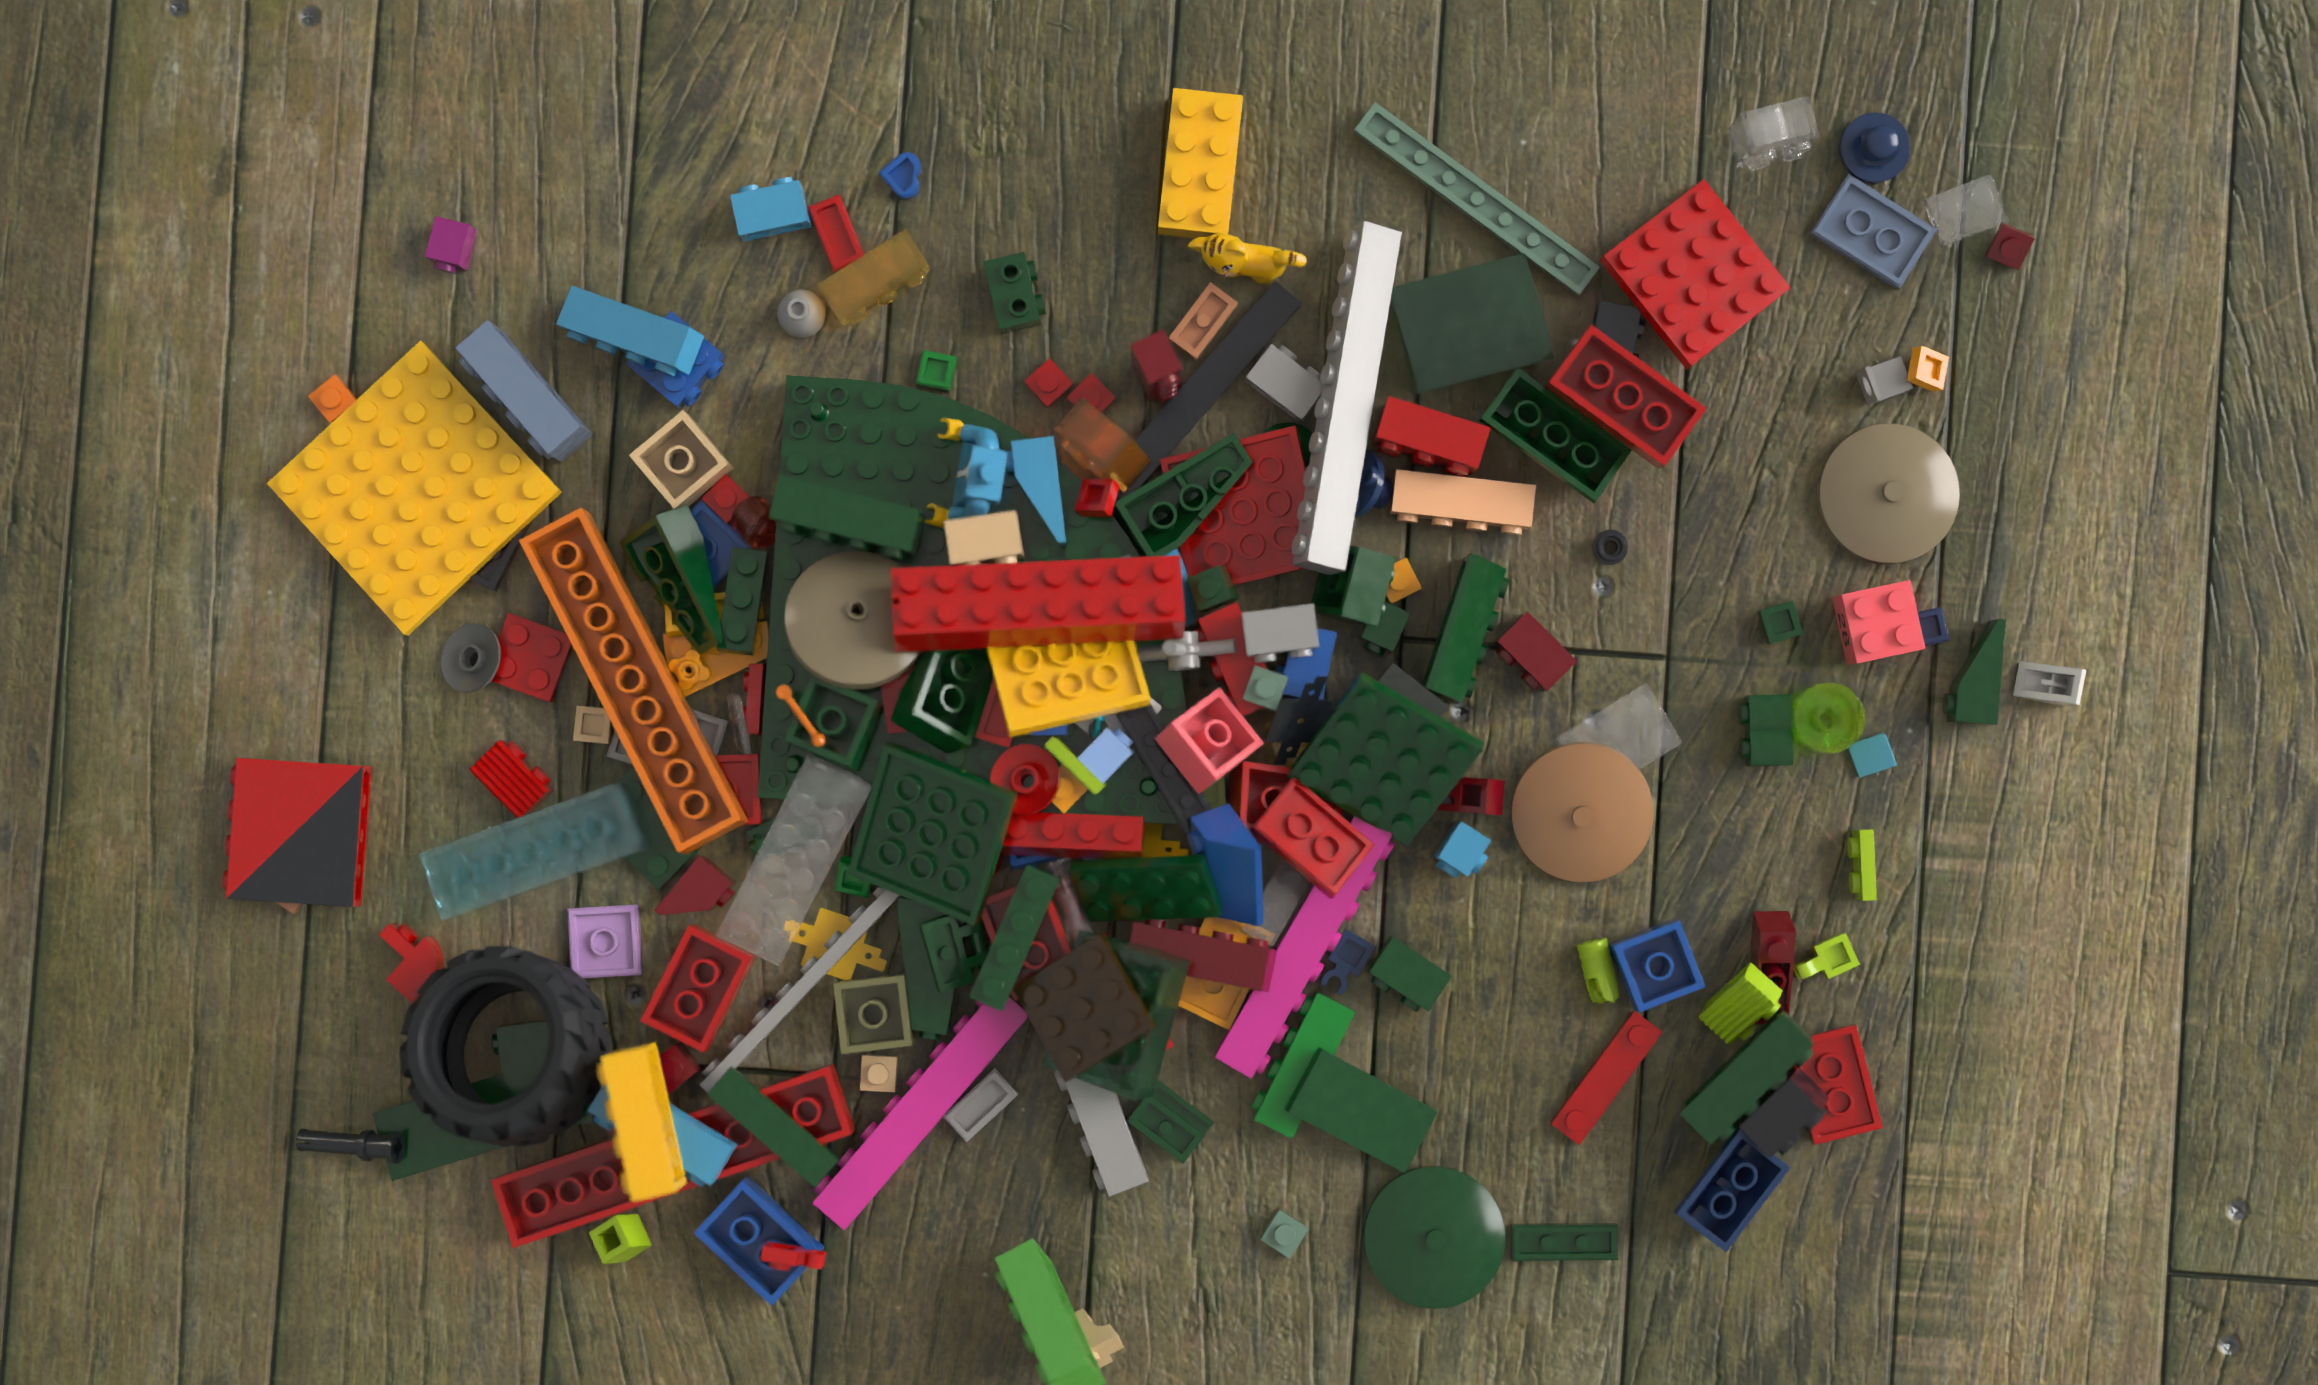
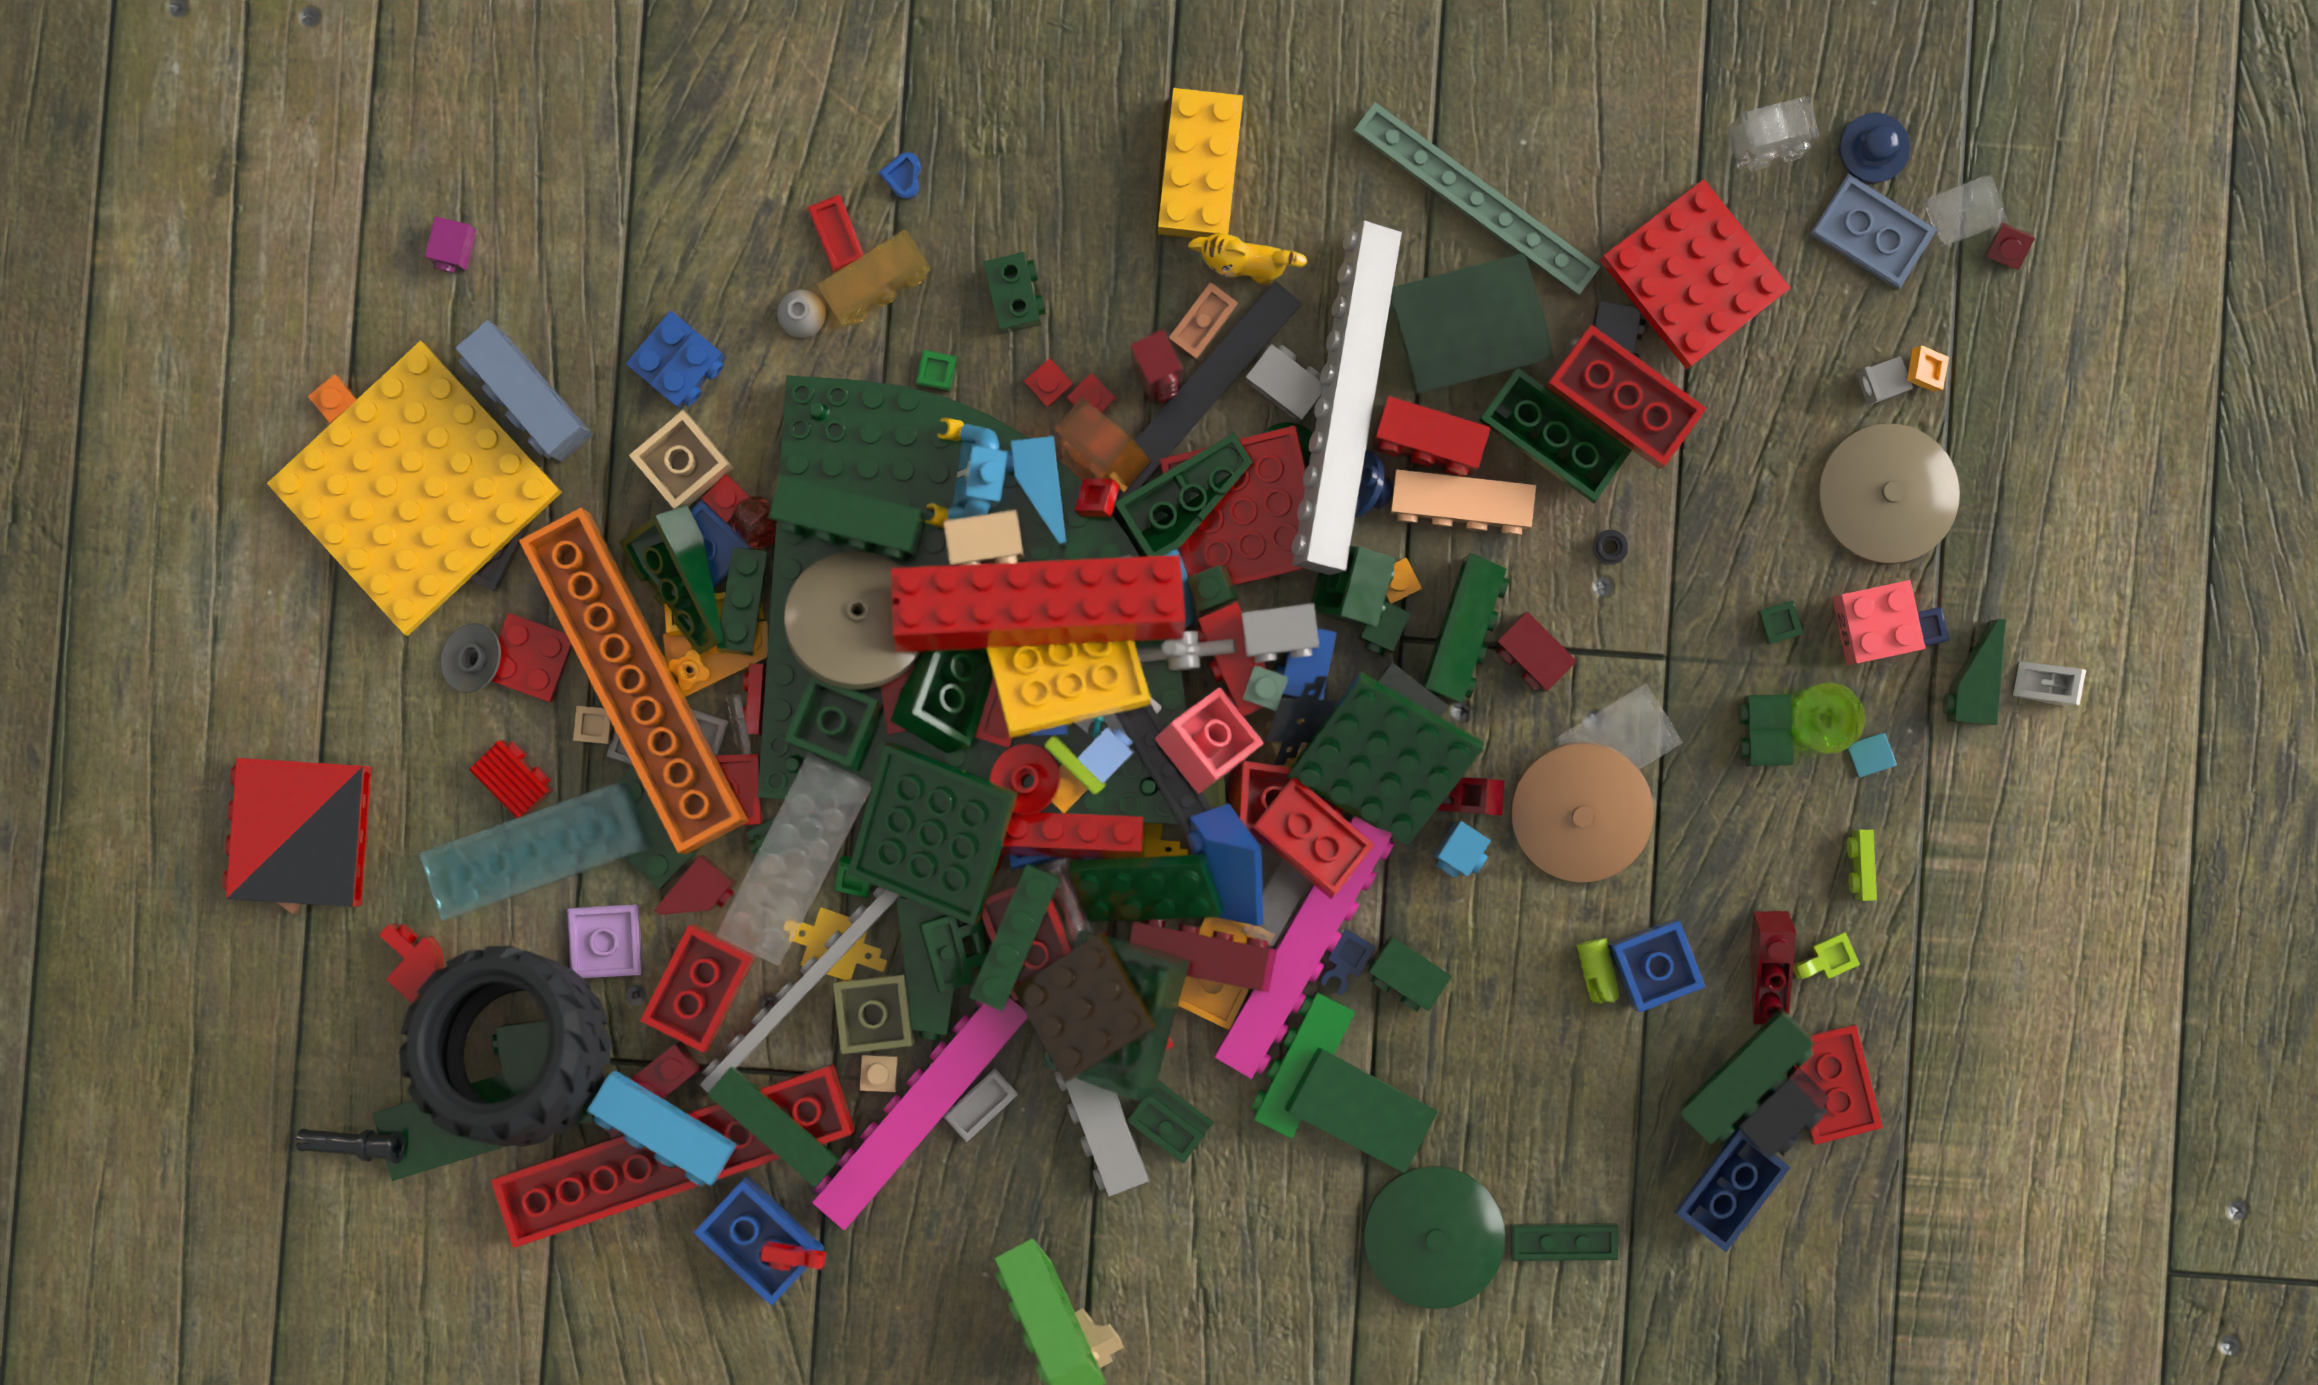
(620, 1238): lime brick -> none
(629, 330): dark azure brick -> none
(642, 1121): yellow brick -> none
(770, 209): dark azure brick -> none
(785, 693): orange hinge -> none
(1284, 1233): sand green plate -> none
(1606, 1077): red plate -> none
(1740, 1004): lime brick -> none

